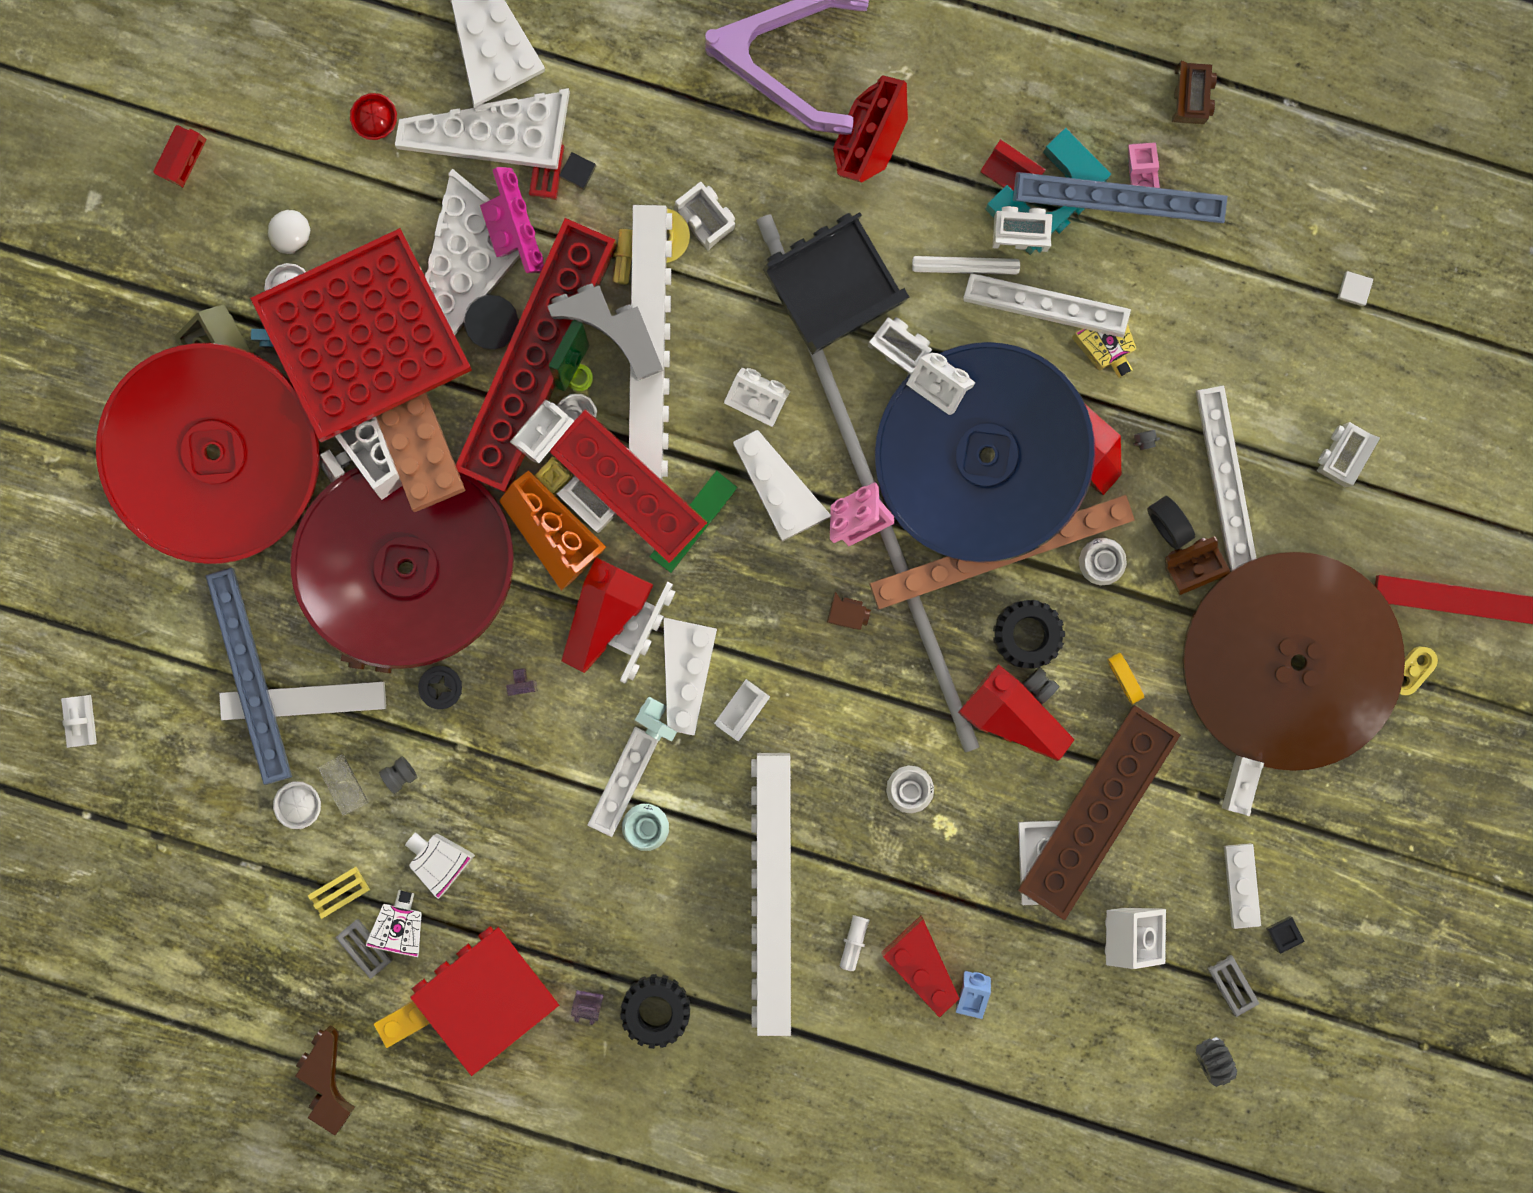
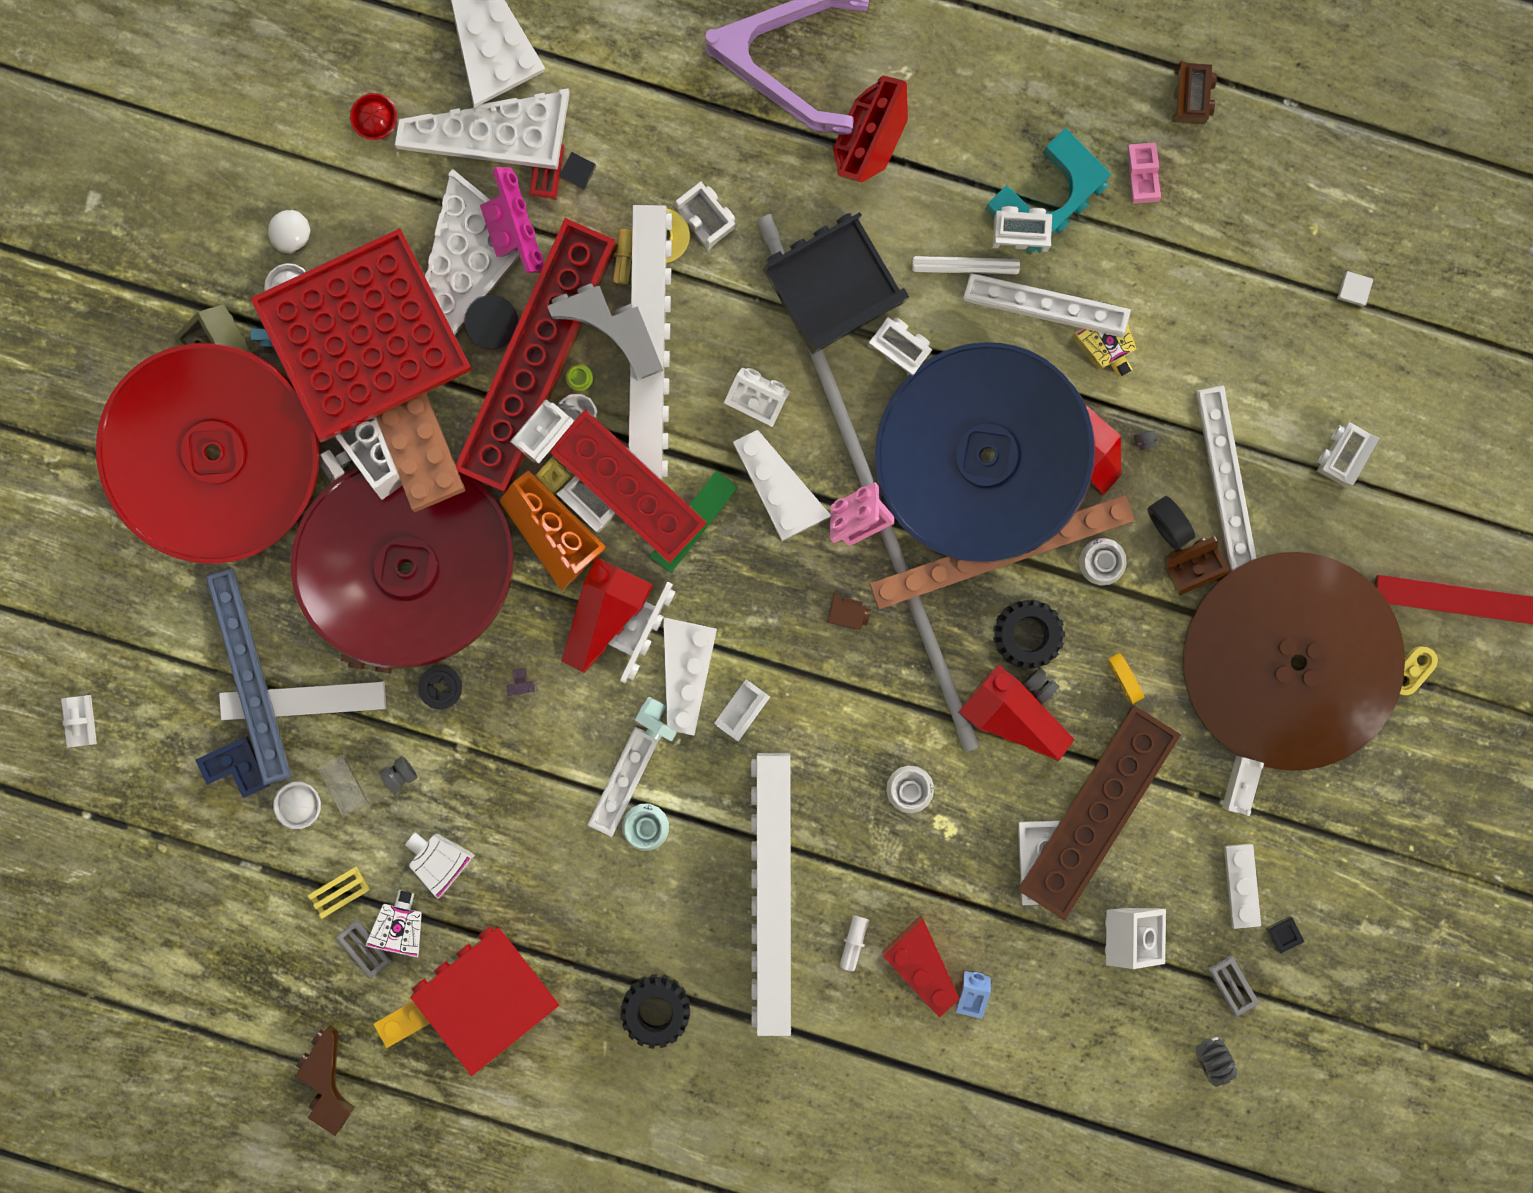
(179, 155): red panel -> none
(237, 760): none -> dark blue plate
(569, 355): dark green plate -> none
(586, 1006): tile -> none
(940, 382): white bracket -> none
(1005, 163): red panel -> none
(1119, 198): sand blue tile -> none

